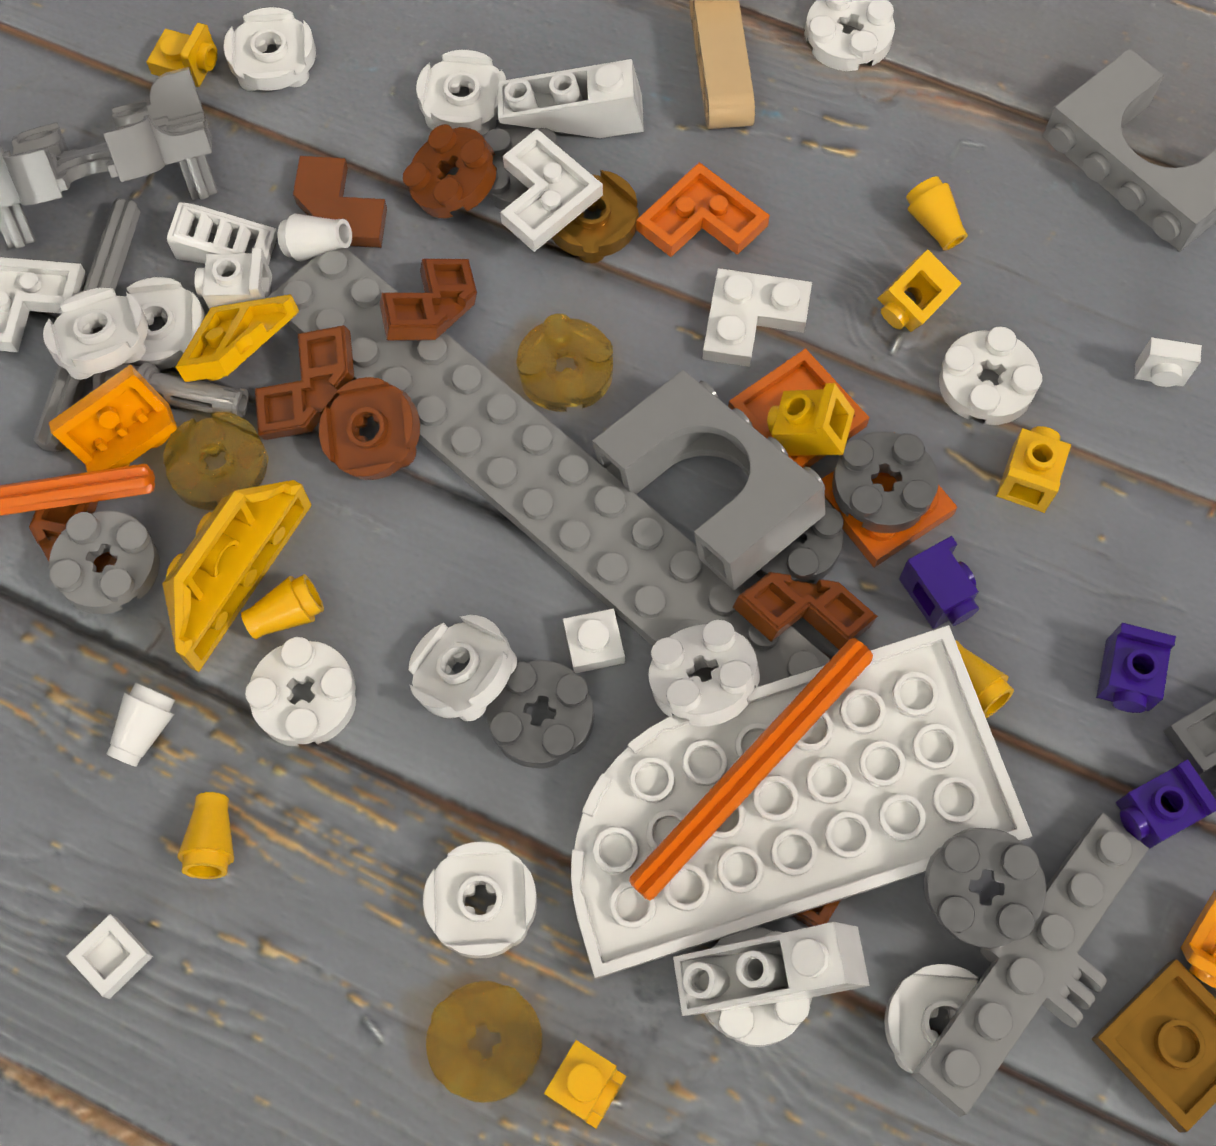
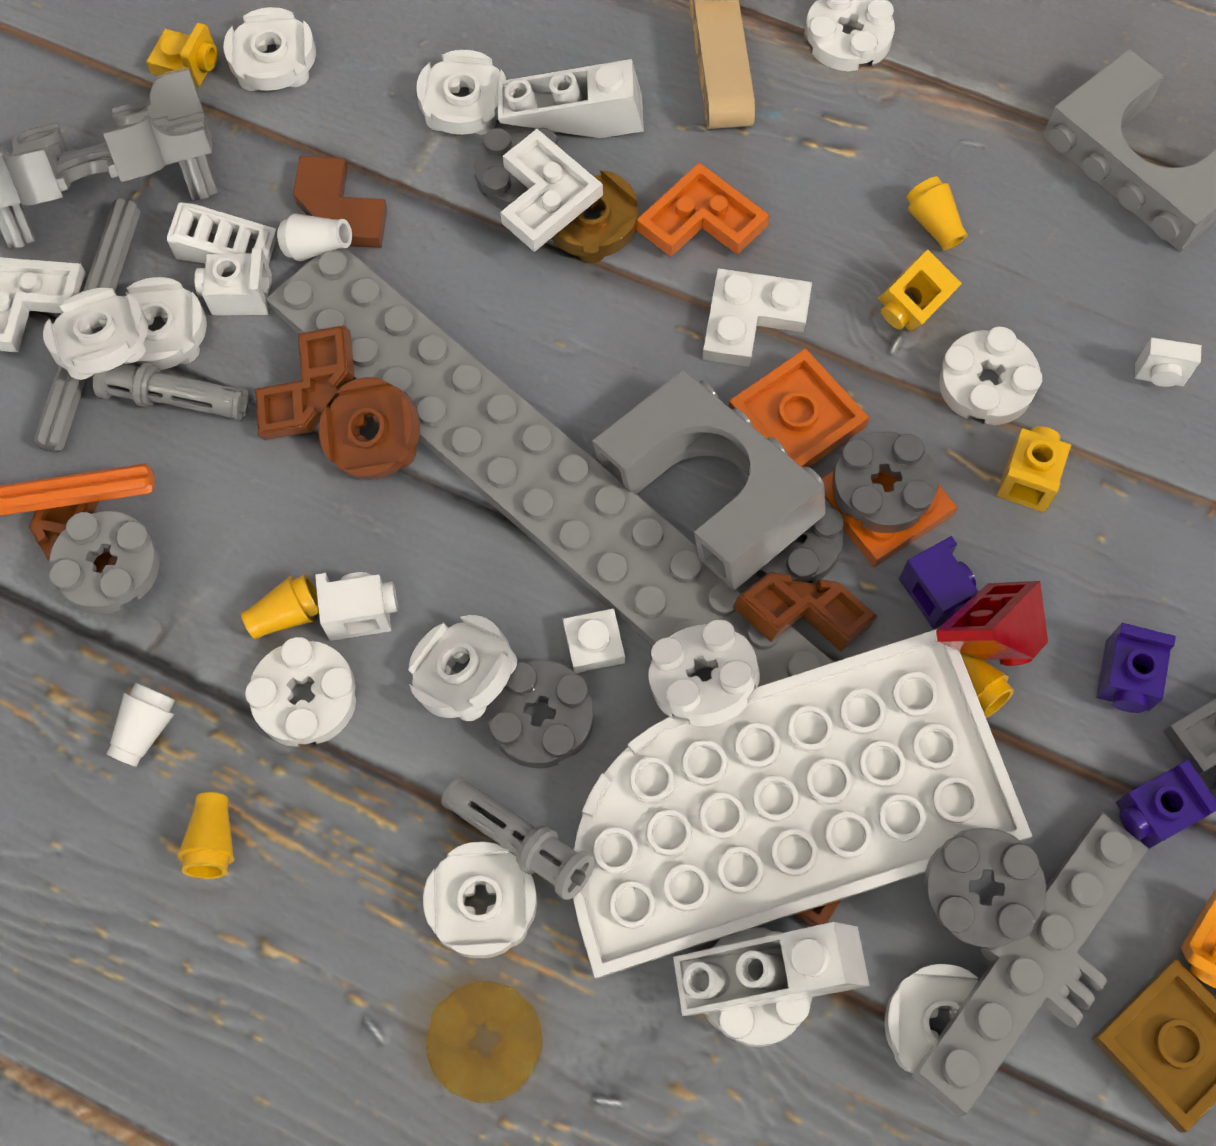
(109, 956): white plate -> none
(115, 422): light orange bracket -> none
(195, 441): clear yellow plate -> none
(227, 562): yellow wedge -> none
(232, 335): yellow wing -> none
(355, 605): none -> white brick
(427, 315): dark orange tile -> none
(442, 152): dark orange plate -> none
(532, 845): none -> light grey pin
(565, 338): clear yellow plate -> none
(585, 1084): yellow brick -> none
(750, 769): orange axle -> none
(812, 421): yellow brick -> none
(999, 623): none -> red slope

